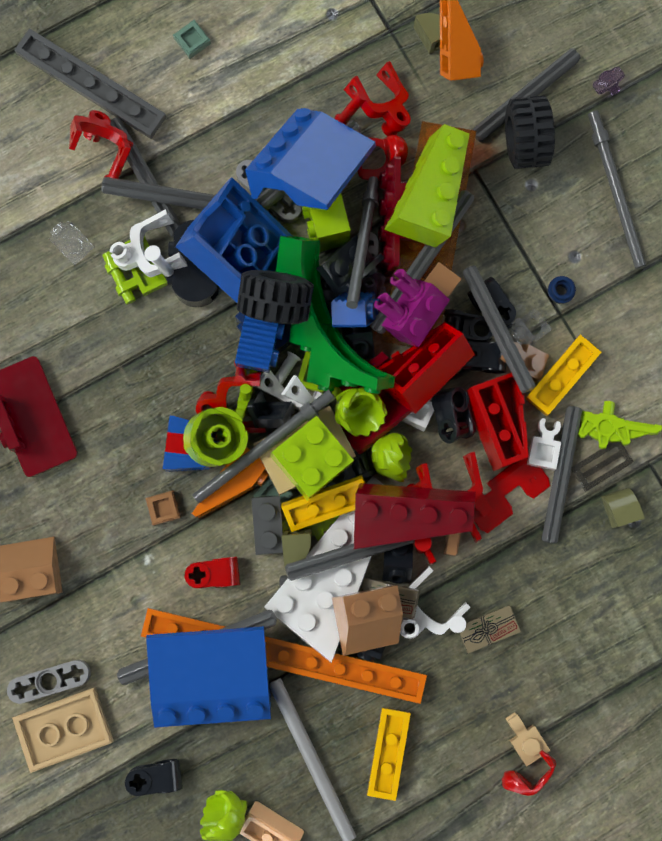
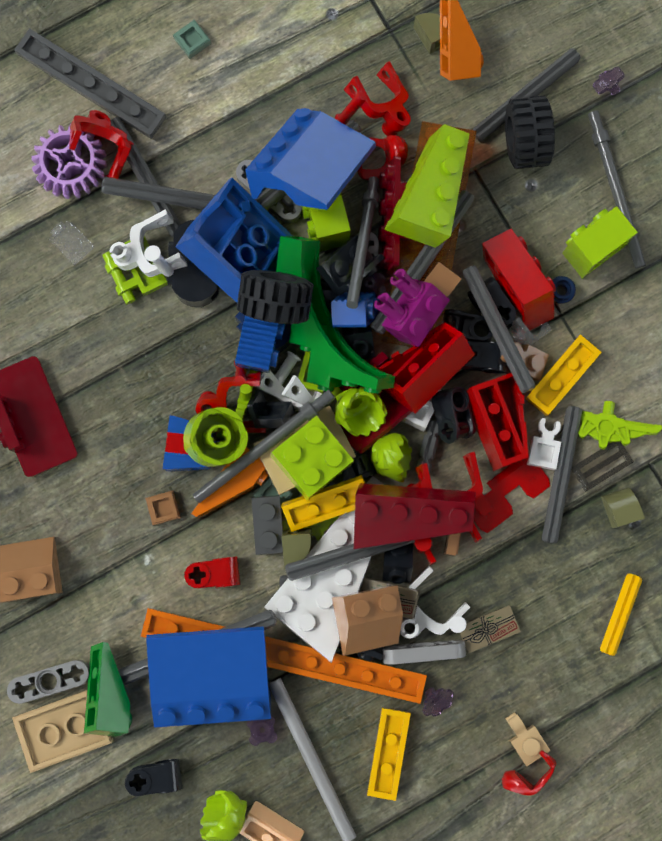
(63, 182): none -> lavender gear
(107, 699): none -> green slope
(258, 737): none -> clear purple plate
(424, 652): none -> light grey beam
(429, 445): none -> dark grey axle
(437, 701): none -> clear purple plant
(521, 277): none -> red wedge
(599, 241): none -> lime brick
(621, 614): none -> yellow axle

